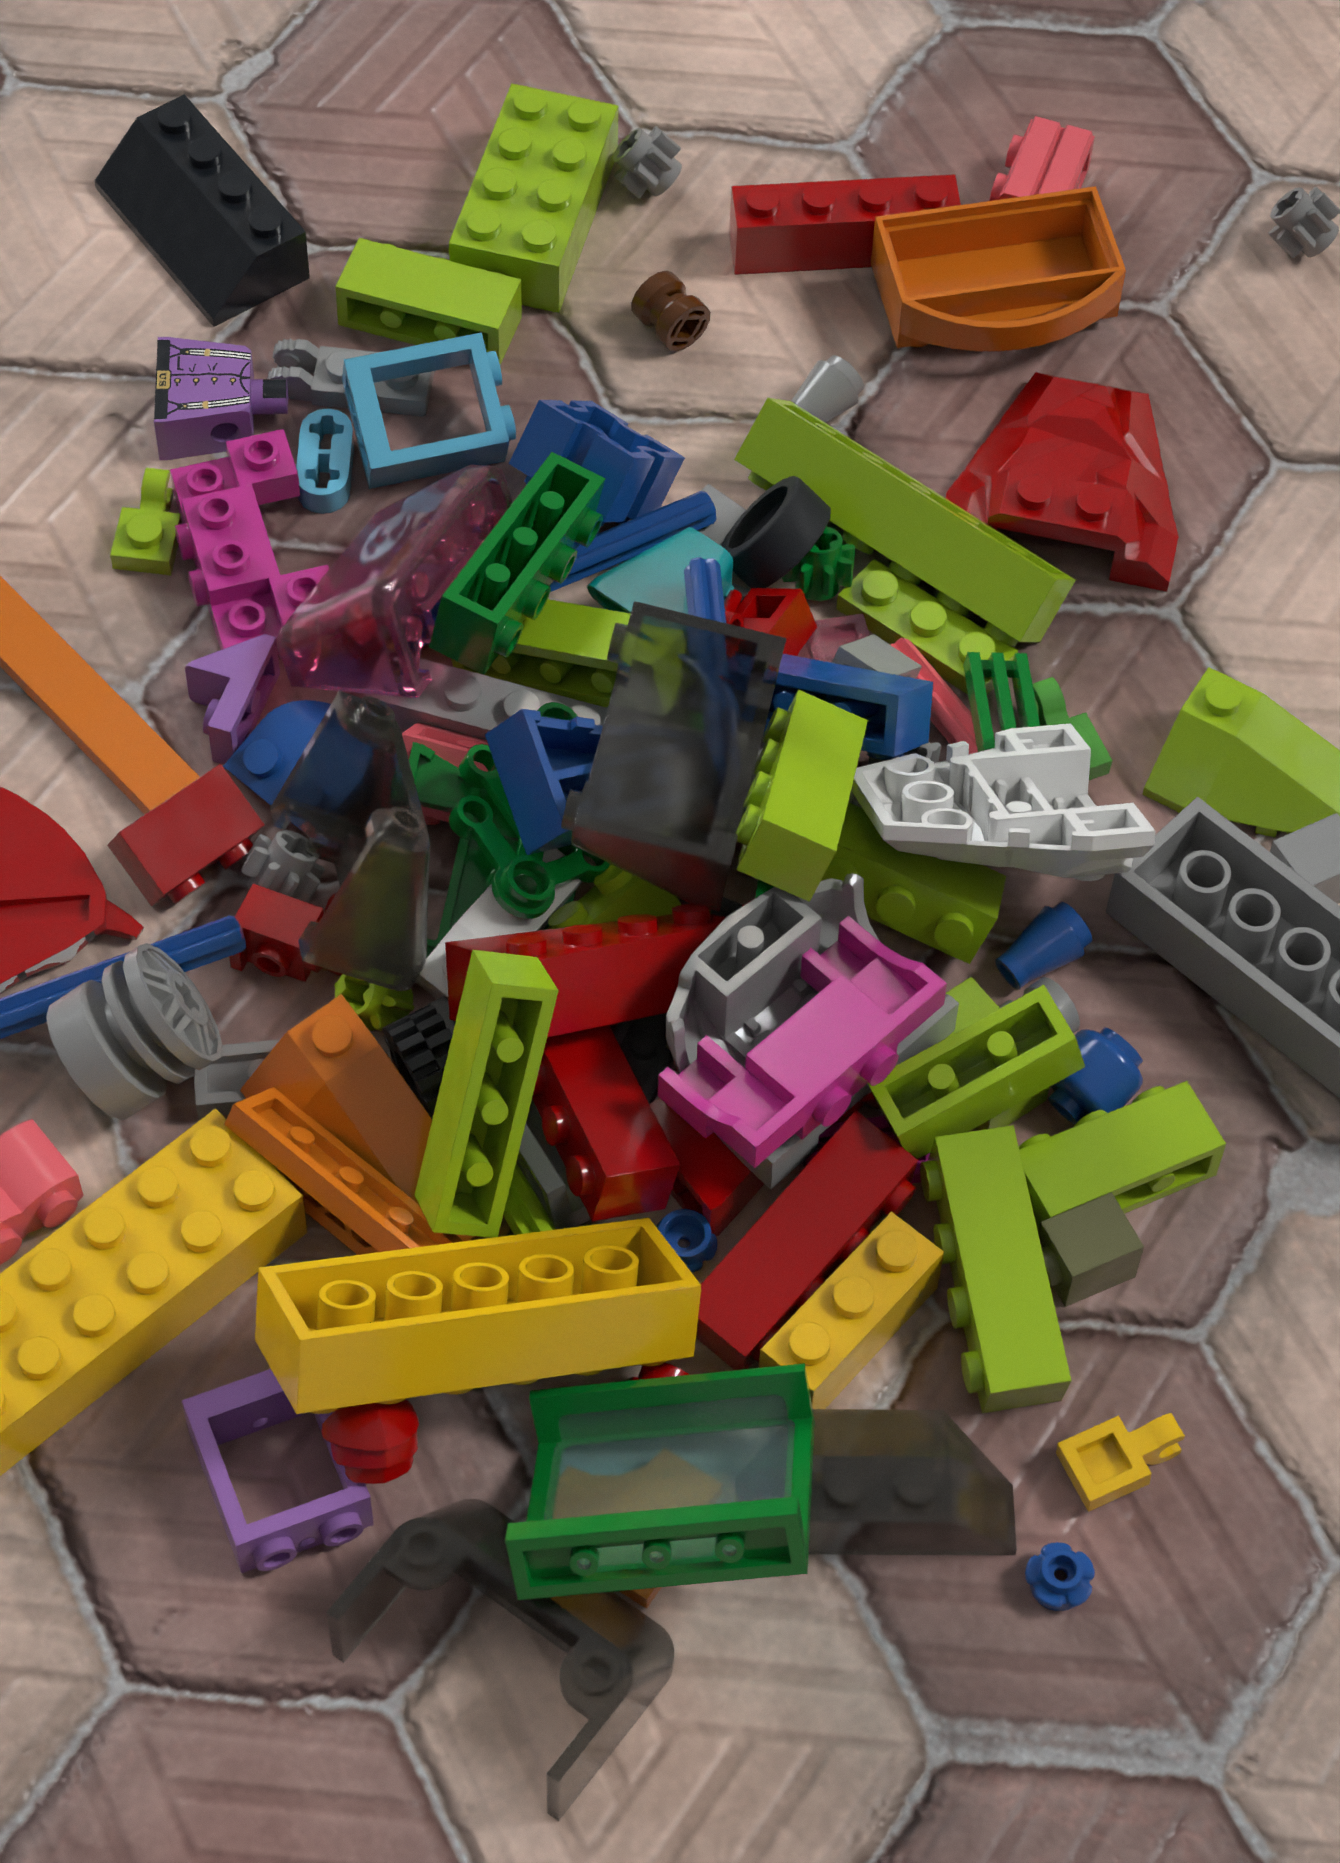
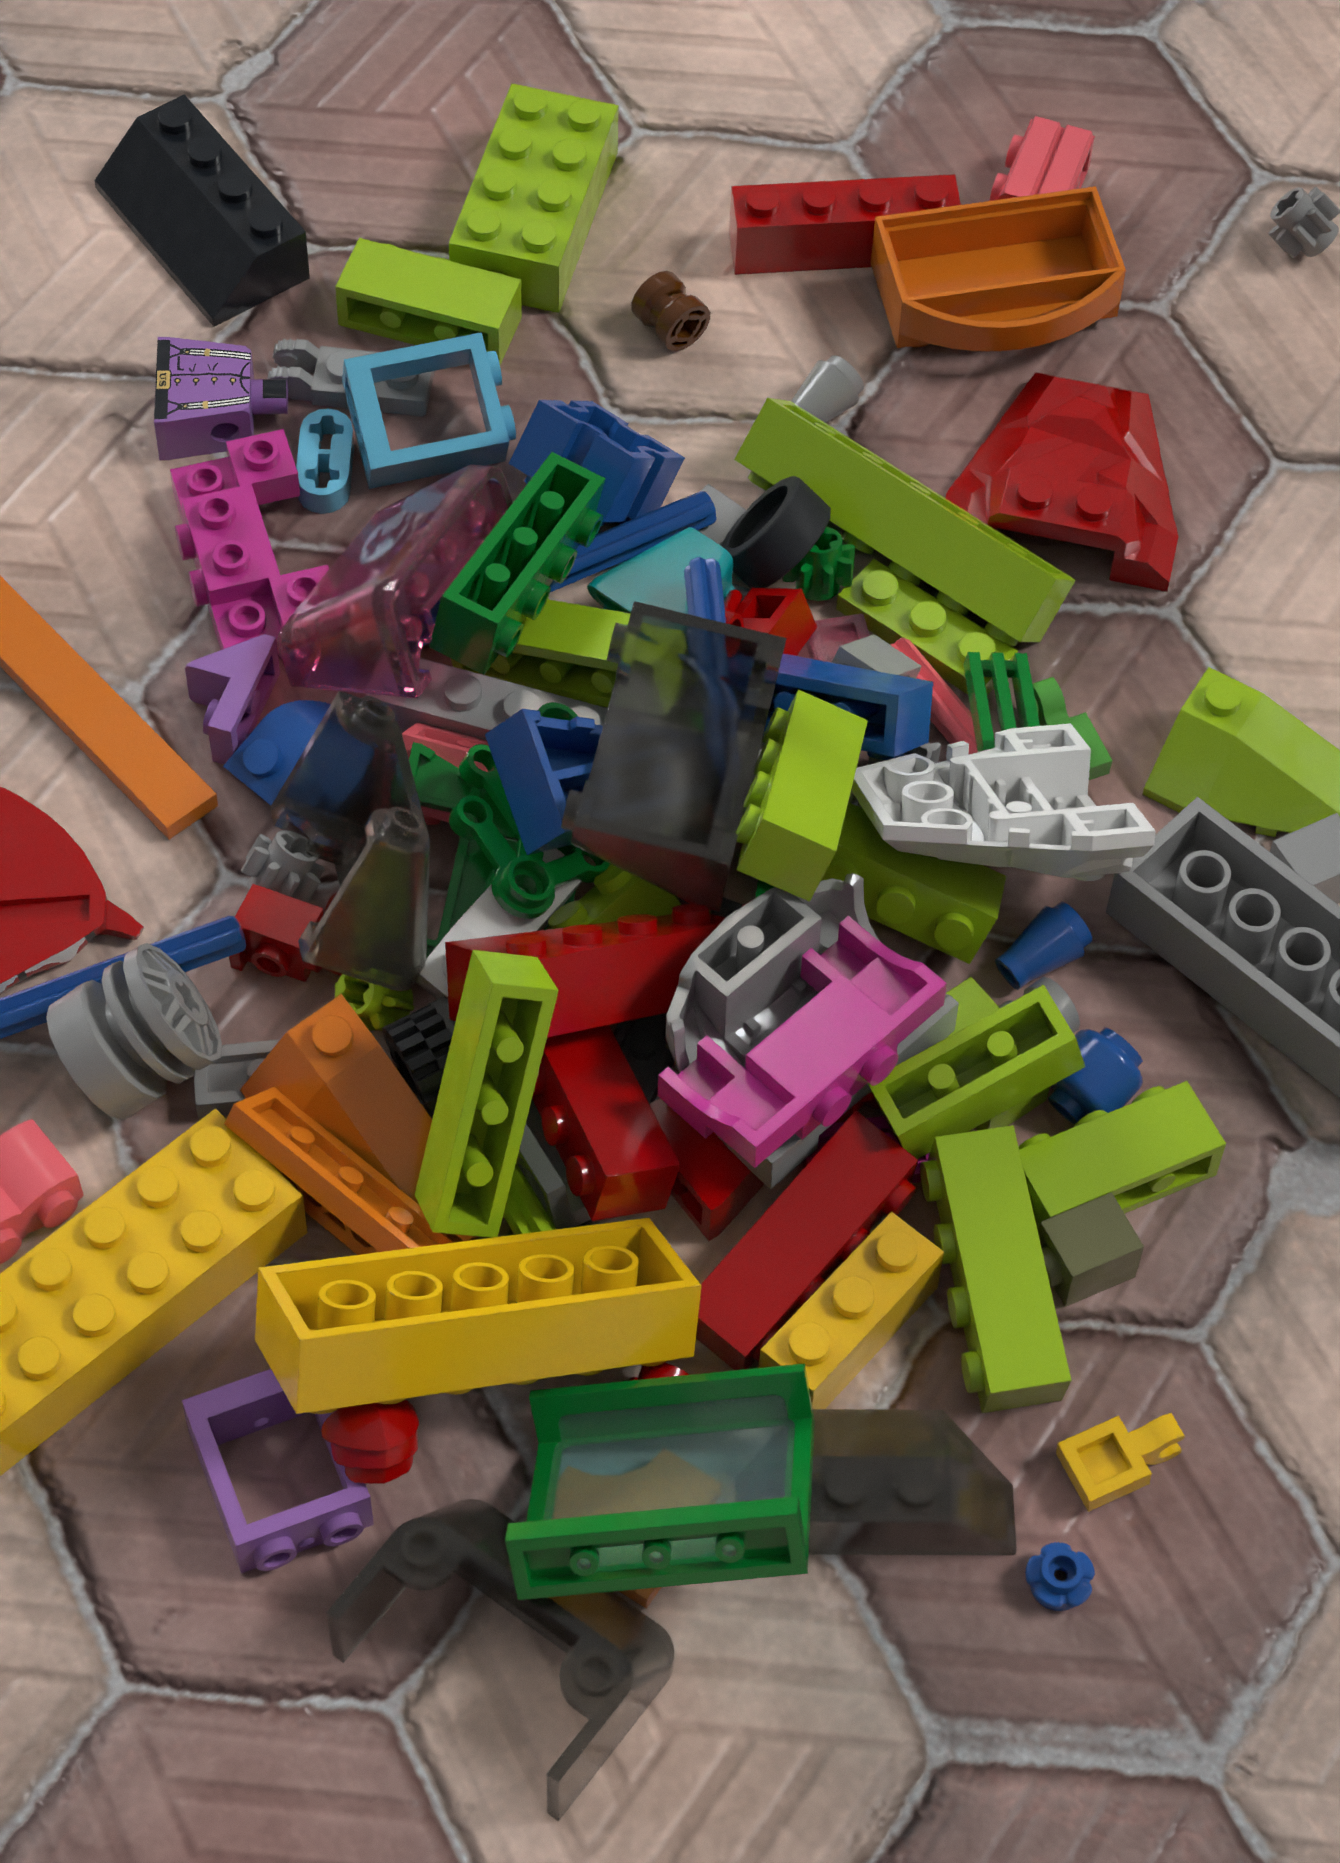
(147, 535): lime plate -> none
(186, 836): red brick -> none
(647, 162): light grey gear -> none
(692, 1227): blue plate -> none

